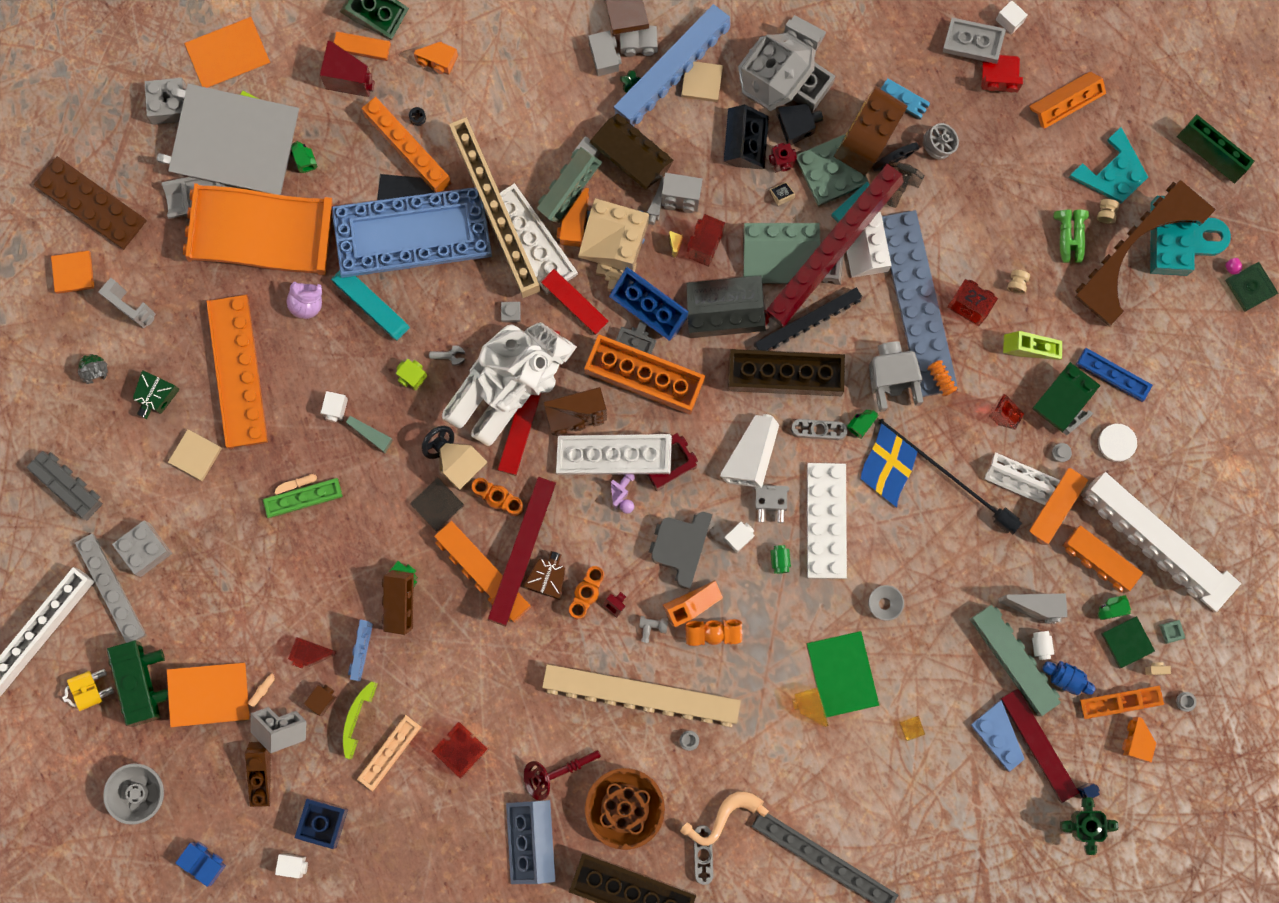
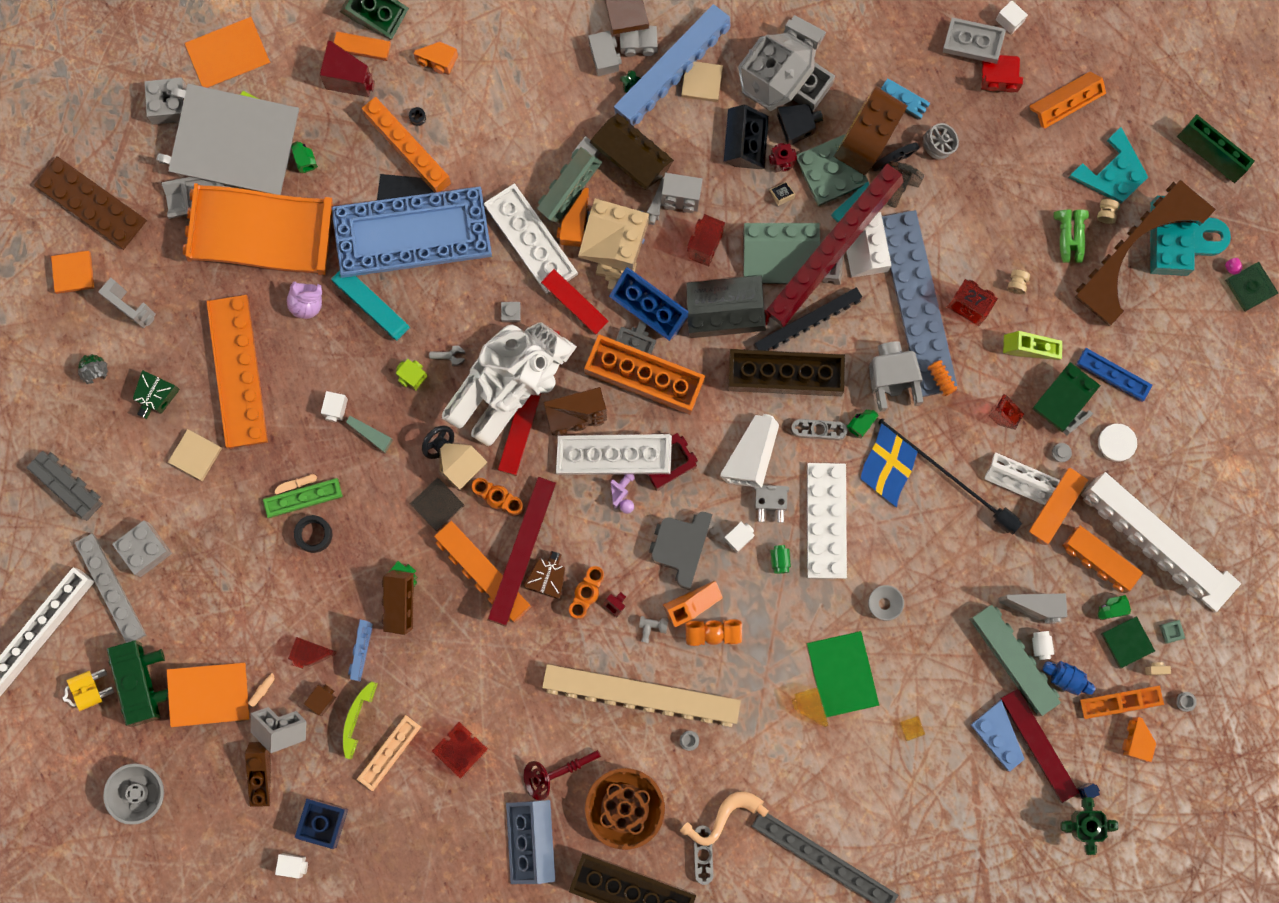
(201, 863): blue brick -> none
(313, 548): none -> black tyre
(494, 207): tan brick -> none
(675, 242): light yellow slope -> none

